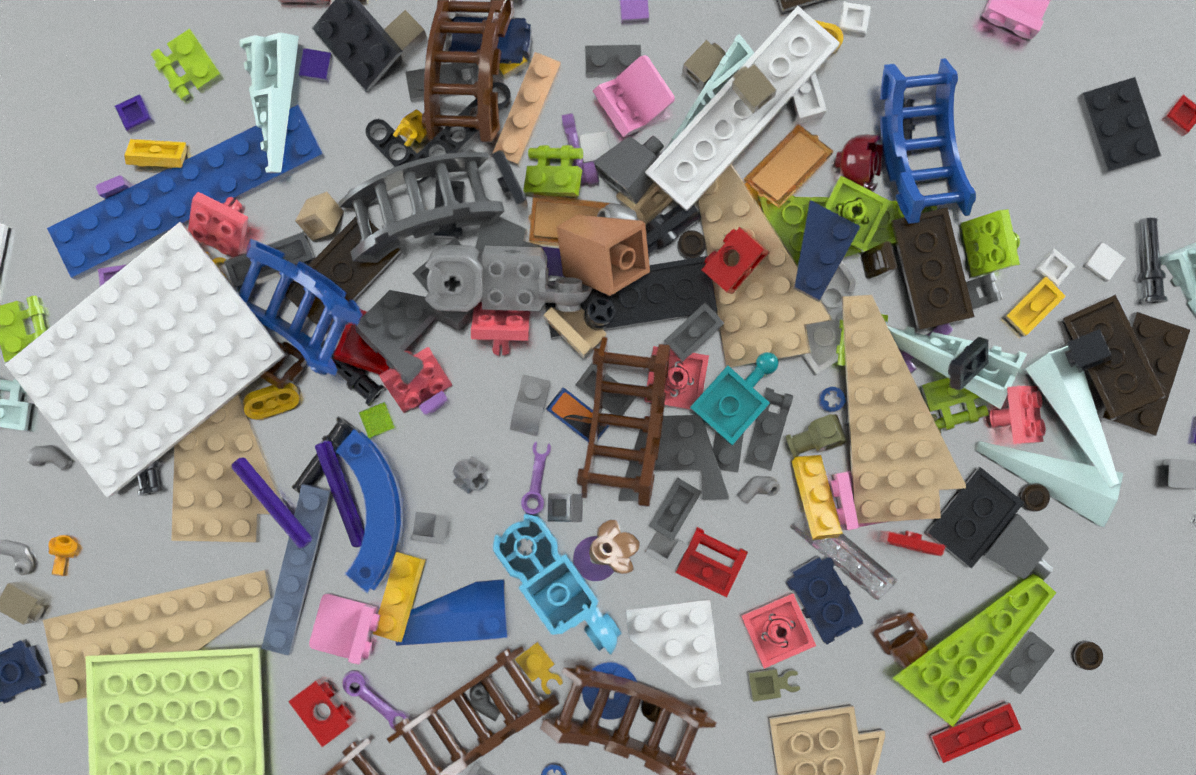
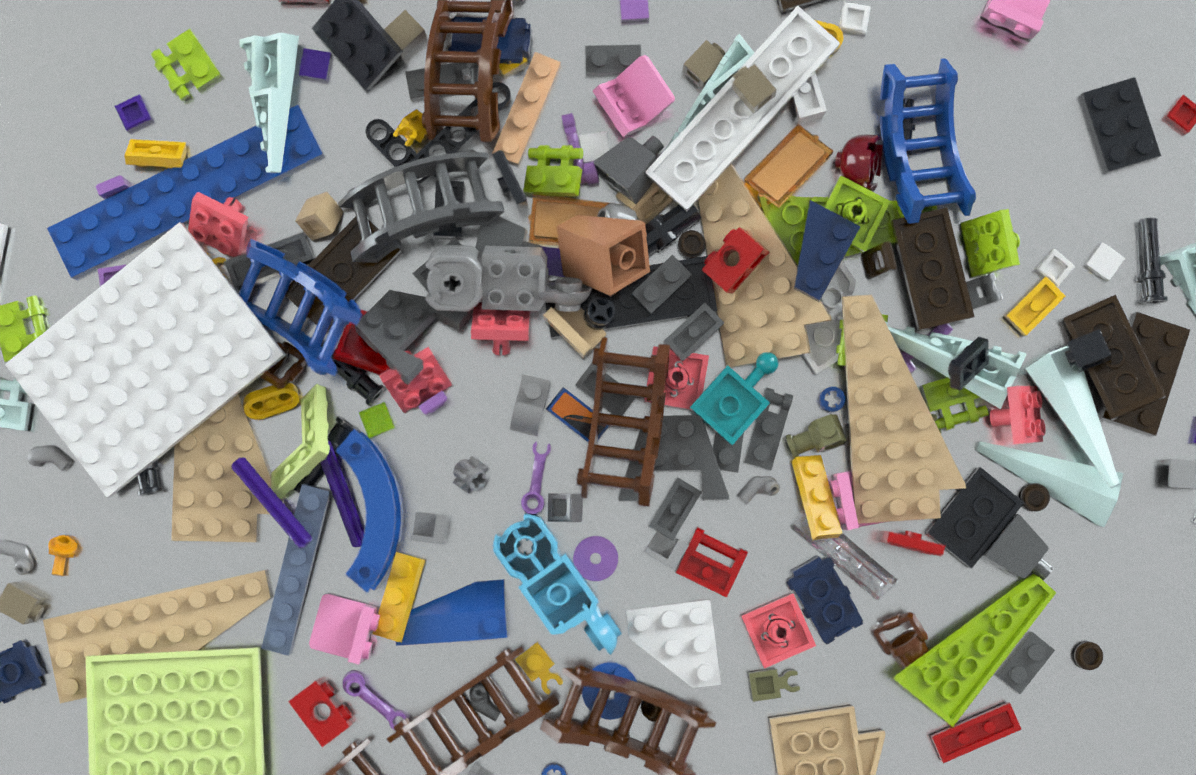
(313, 446): none -> yellowish green plate
(617, 546): medium nougat plate -> none
(661, 284): none -> dark grey plate

